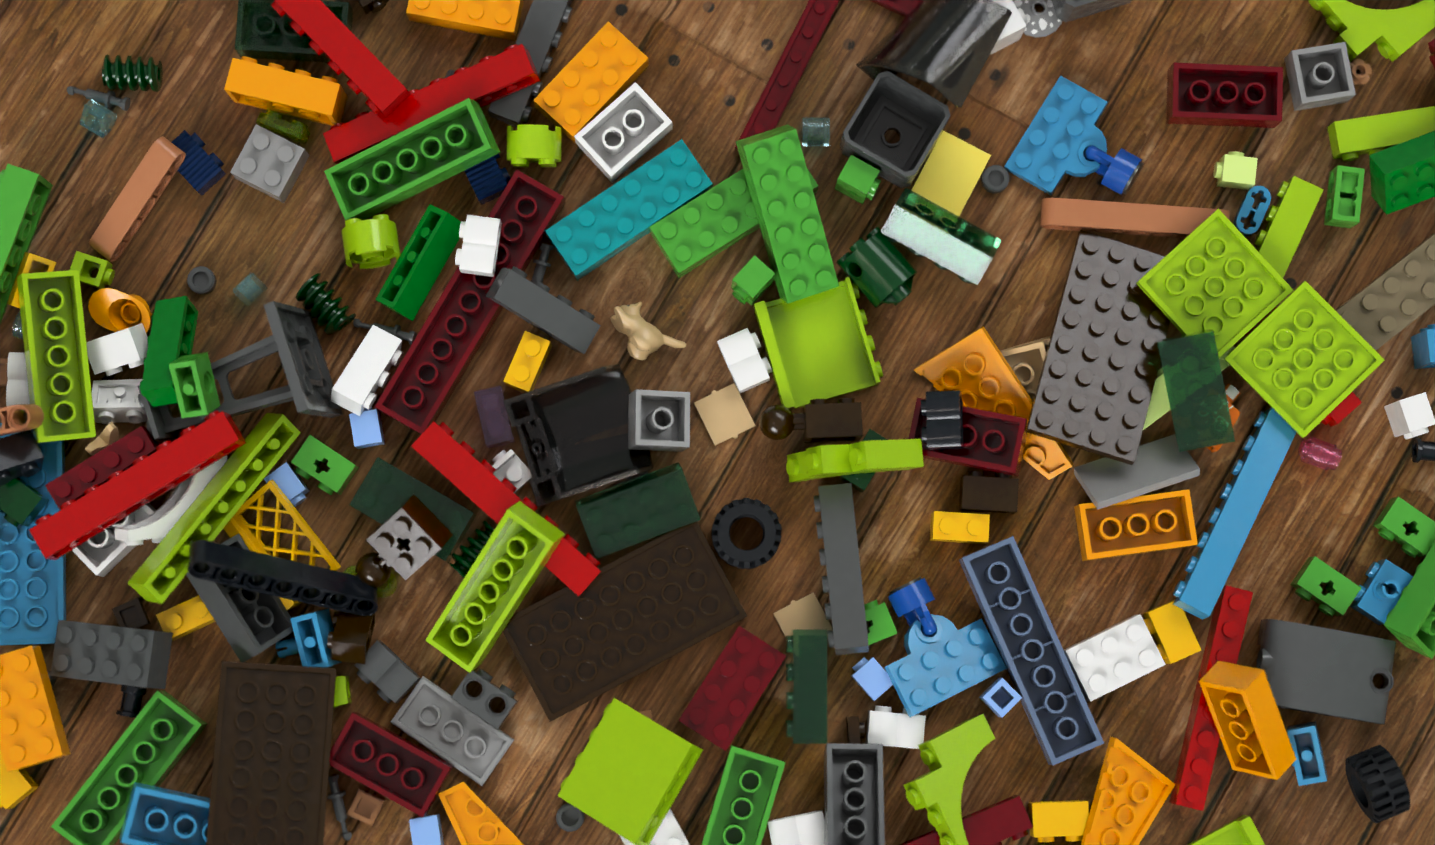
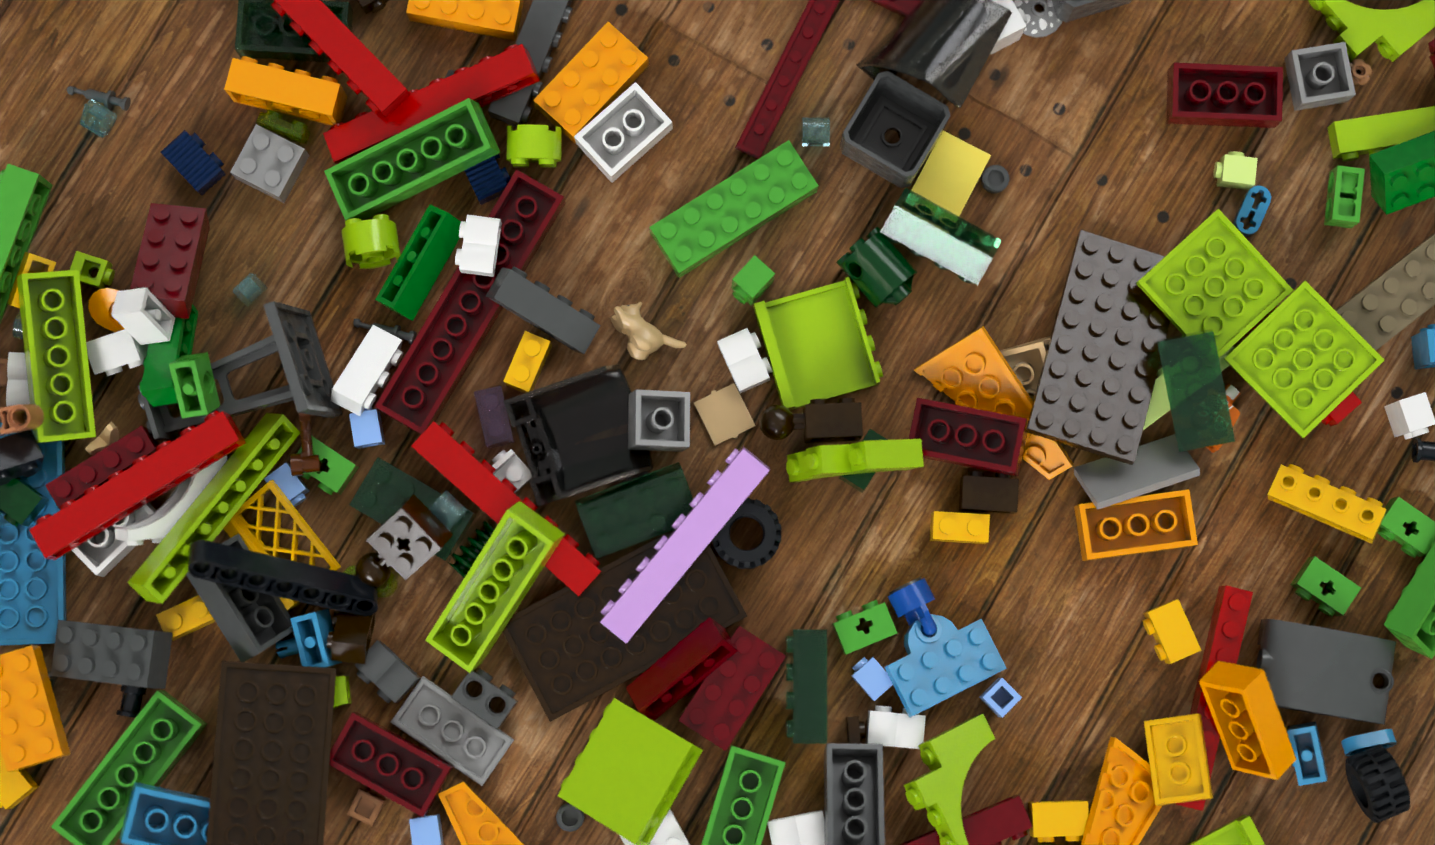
(117, 401): white bracket -> none
(131, 614): dark brown plate -> none
(132, 74): dark green piece -> none
(137, 199): nougat beam -> none
(143, 316): none -> white brick
(172, 255): none -> dark red brick
(201, 280): dark grey tile -> none
(305, 461): none -> reddish brown brick
(323, 306): dark green piece -> none
(338, 804): dark grey piece -> none
(448, 510): none -> clear light blue brick
(541, 264): dark grey piece -> none
(628, 209): teal brick -> none
(681, 669): none -> dark red brick
(684, 544): none -> lavender brick
(787, 213): bright green brick -> none
(803, 615): tan piece -> none
(843, 569): dark grey brick -> none
(858, 180): bright green brick -> none
(944, 420): black brick -> none
(1031, 651): sand blue brick -> none
(1068, 142): dark azure plate -> none
(1114, 657): white brick -> none
(1122, 217): nougat beam -> none
(1178, 759): none -> yellow tile
(1235, 515): dark azure brick -> none
(1287, 222): lime brick -> none
(1319, 453): clear pink brick -> none
(1327, 503): none -> yellow brick
(1362, 742): none -> dark azure beam
(1381, 590): dark azure brick -> none

